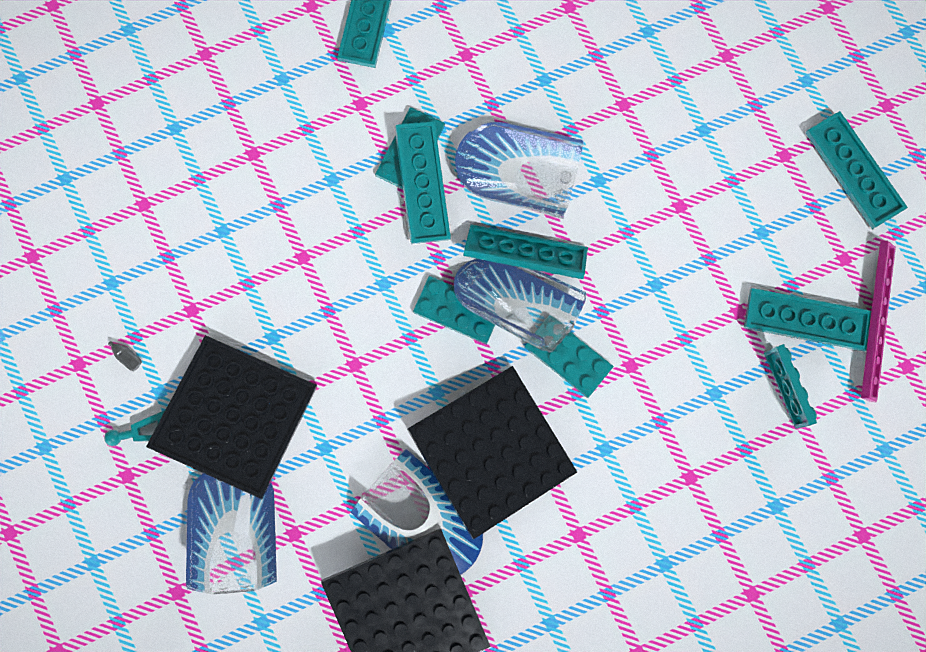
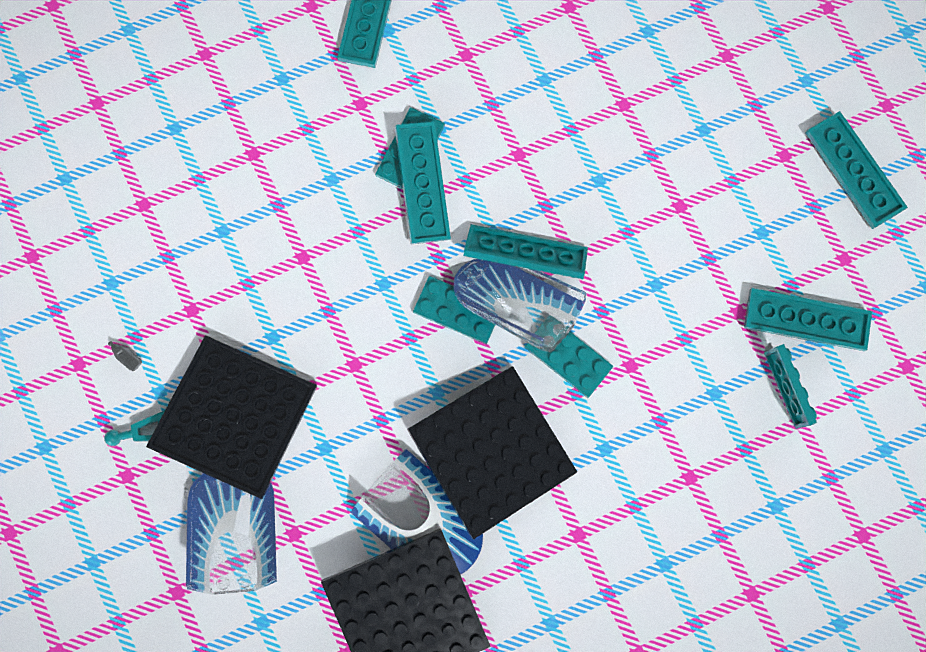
(519, 166): clear windscreen -> none
(878, 321): dark pink tile -> none

